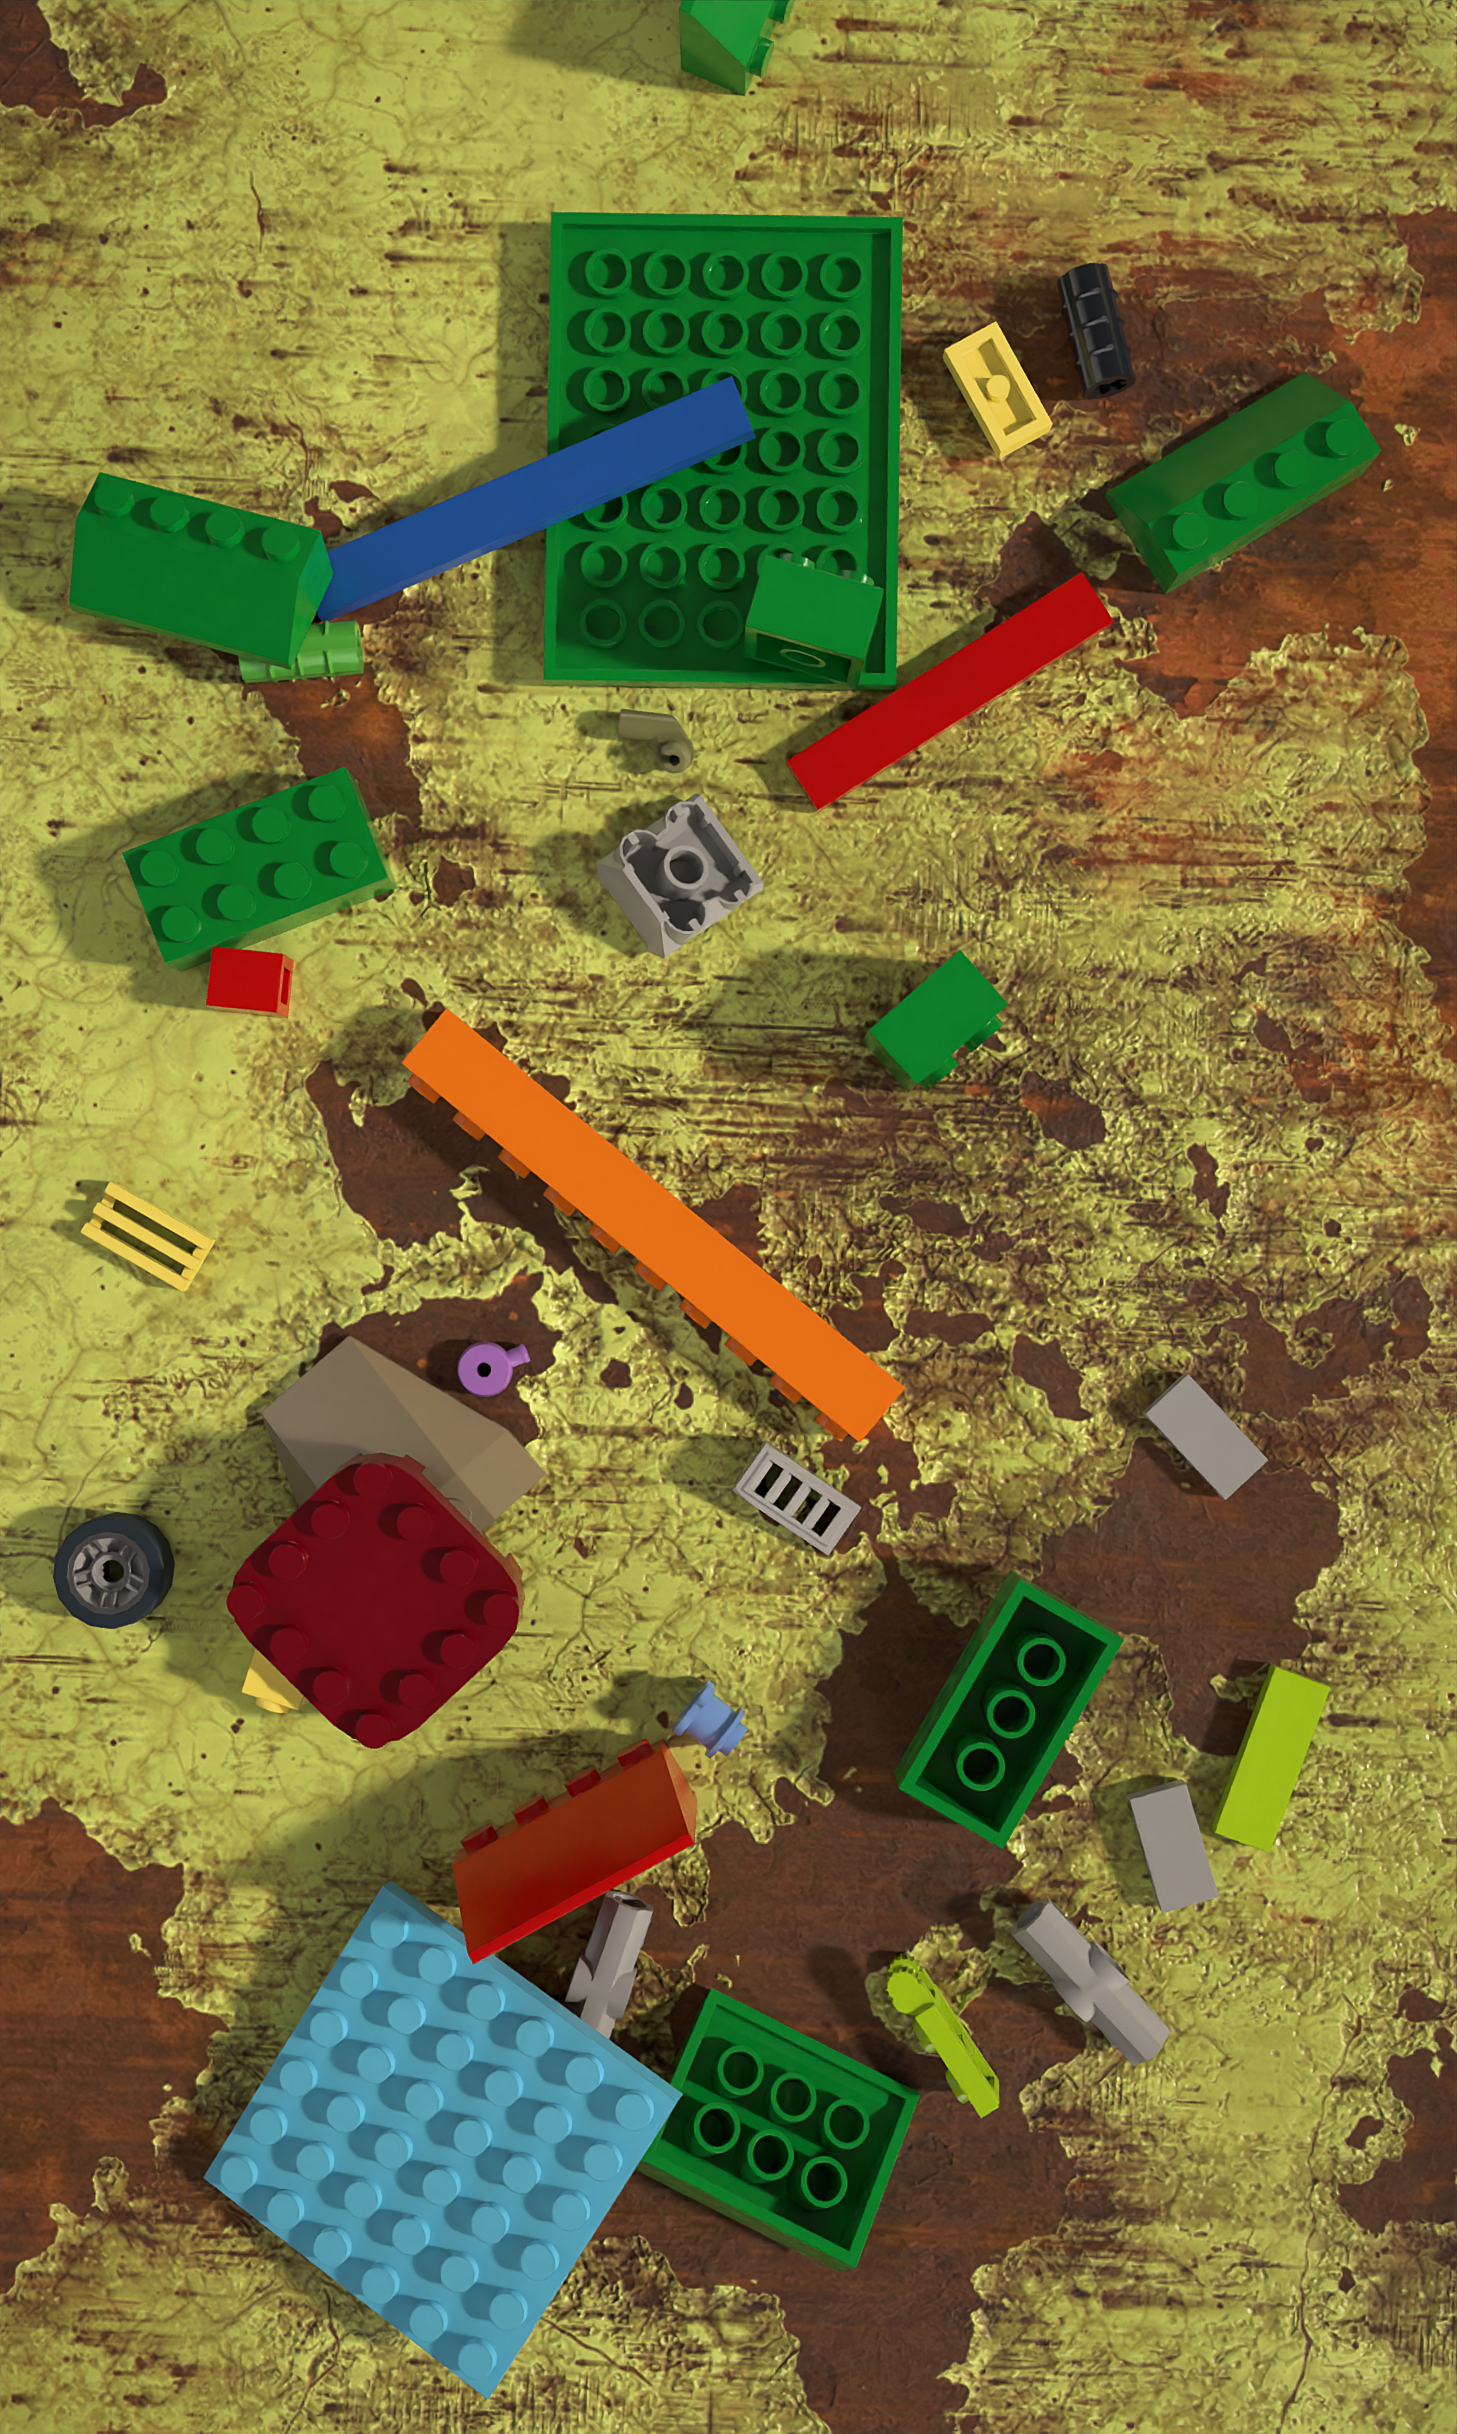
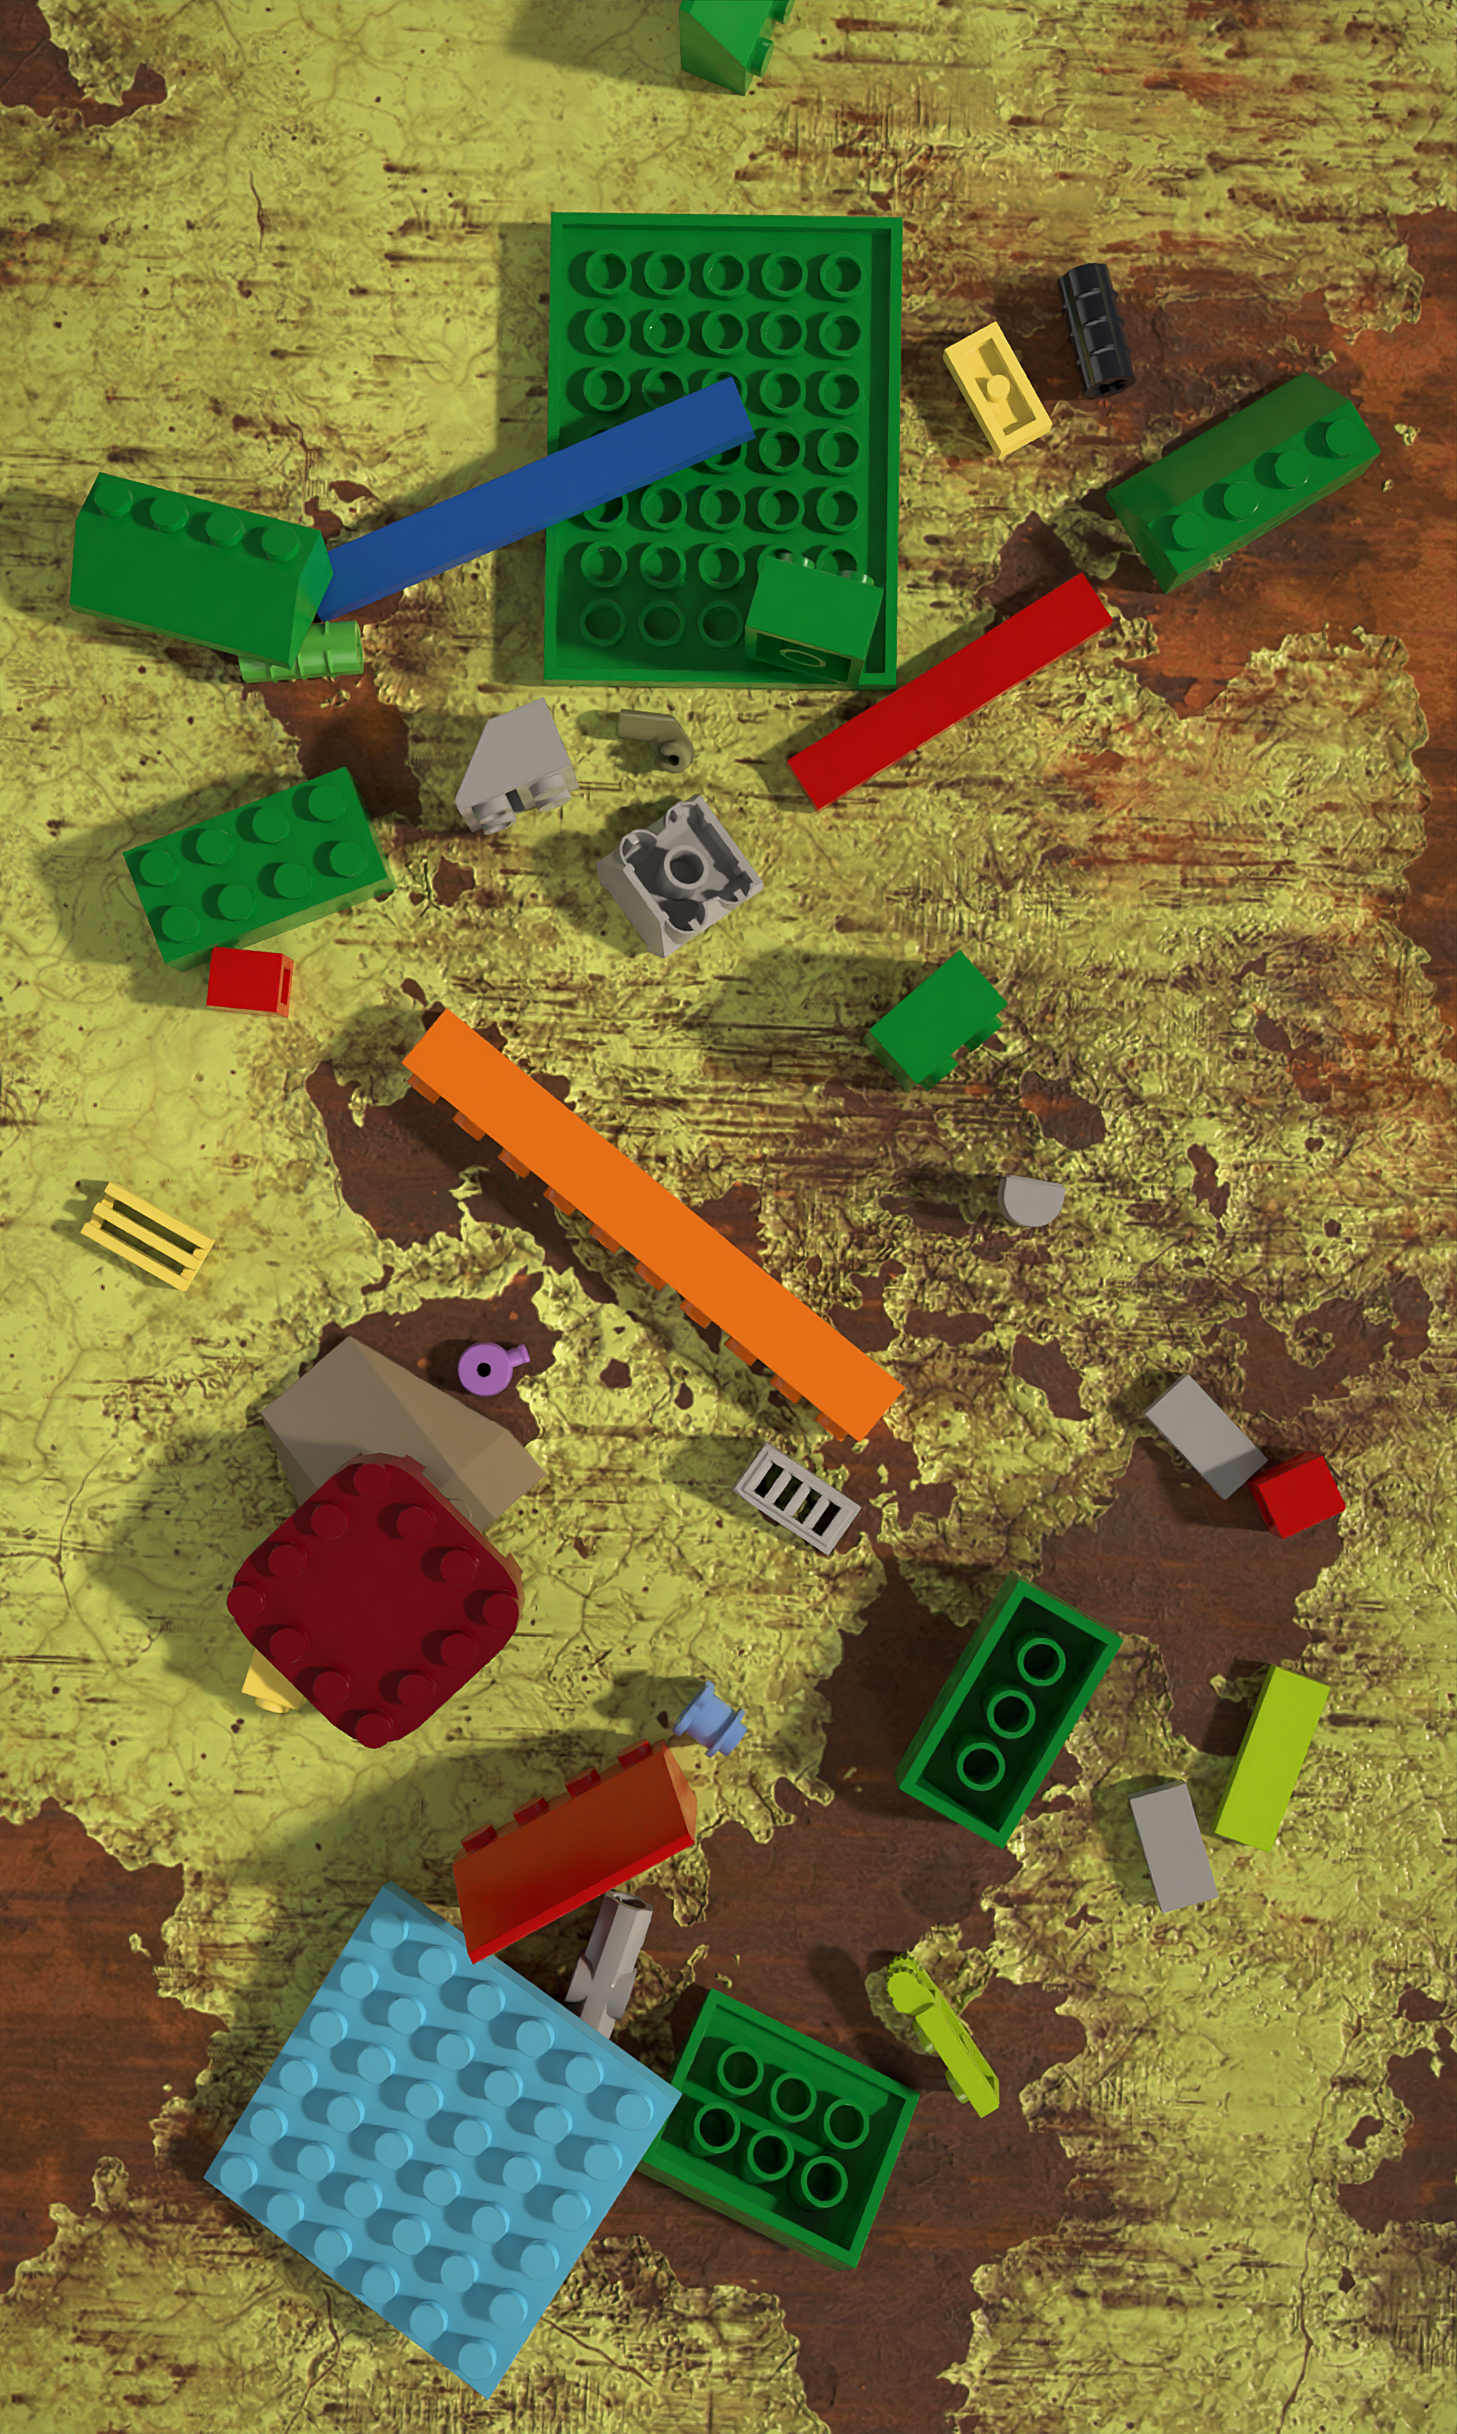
(84, 1564): wheel -> none
(515, 769): none -> light grey slope
(1029, 1201): none -> light grey brick
(1090, 1981): light grey piece -> none
(1296, 1494): none -> red panel

